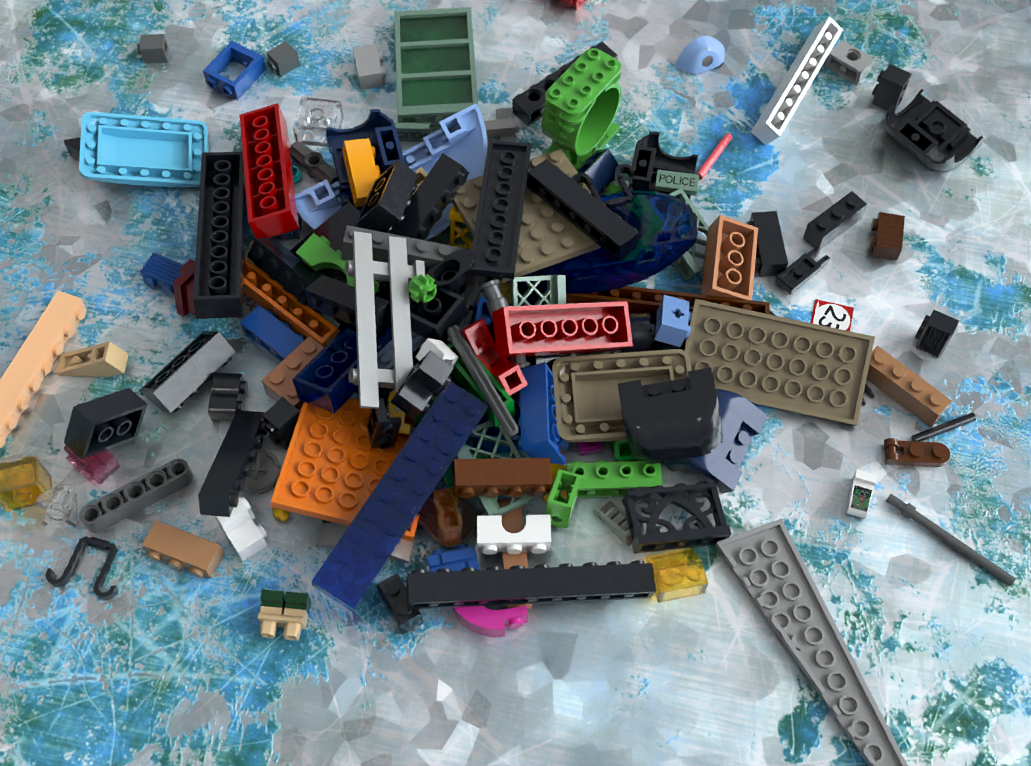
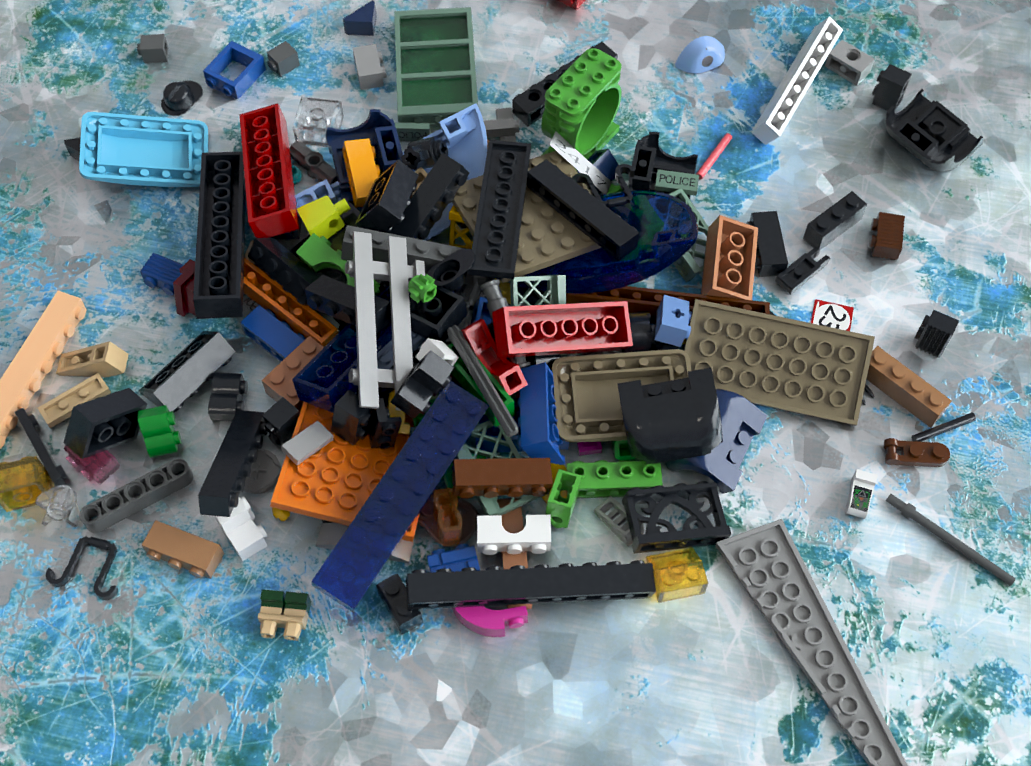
(29, 424): none -> black plate
(61, 406): none -> tan plate
(158, 431): none -> green brick
(180, 96): none -> black piece
(307, 442): none -> light grey tile
(323, 216): none -> neon yellow torso
(349, 419): none -> black brick
(361, 21): none -> dark blue slope
(423, 153): none -> black piece
(579, 162): none -> sticker

